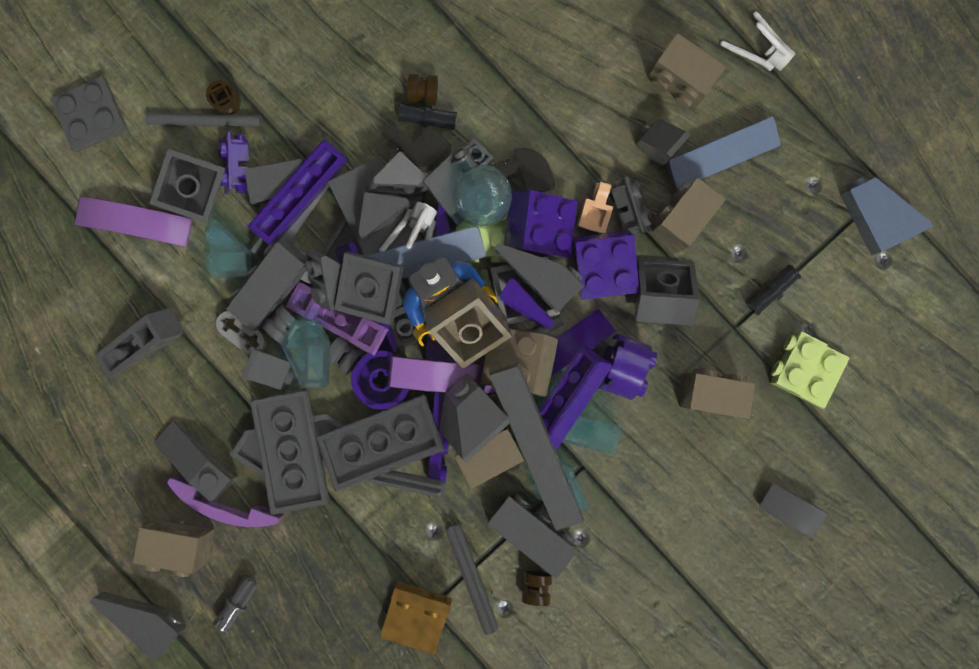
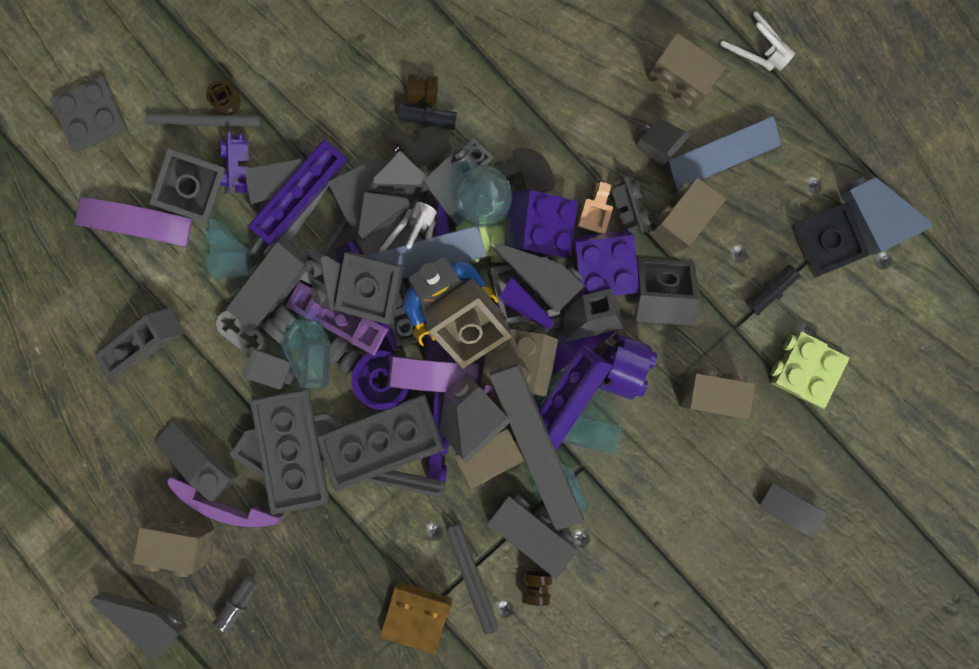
(592, 316): none -> dark grey slope
(830, 240): none -> black plate

